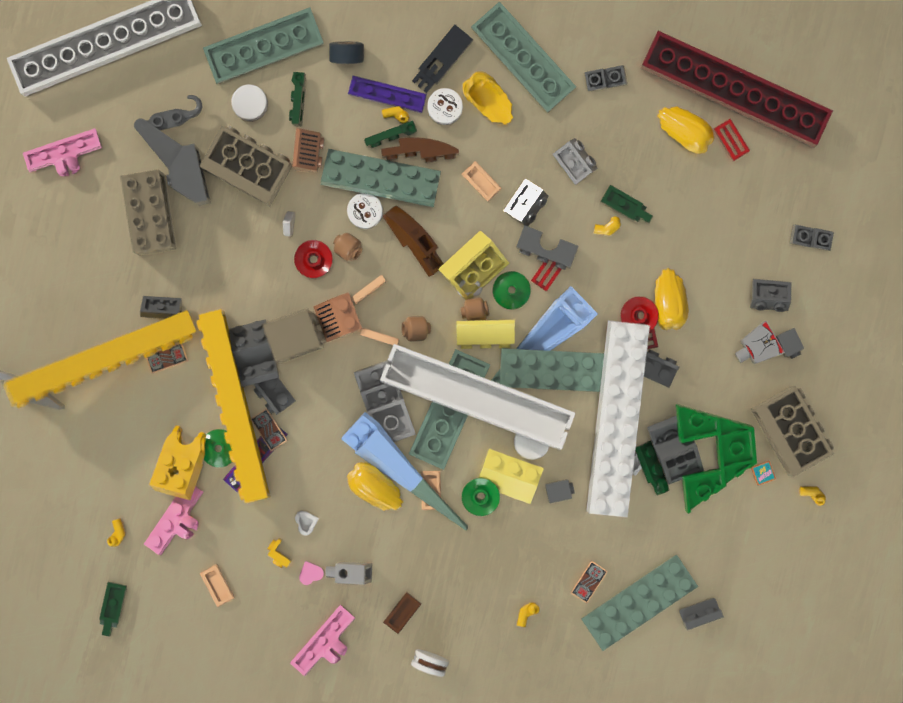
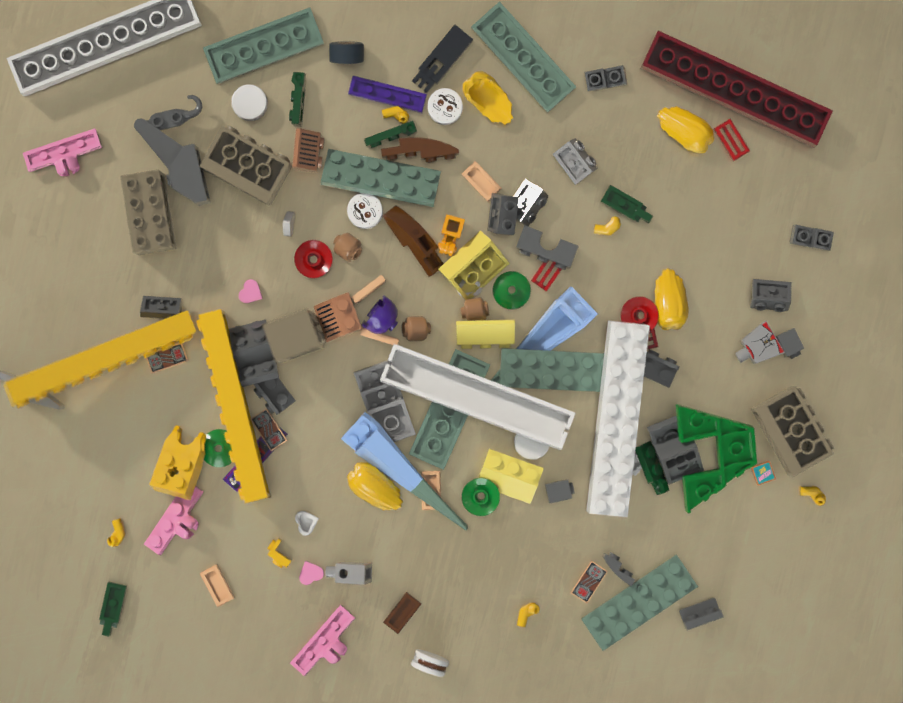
(250, 292): none -> bright pink tile
(382, 317): none -> dark purple cylinder
(451, 230): none -> light orange brick
(503, 214): none -> dark grey bracket
(613, 562): none -> dark grey slope

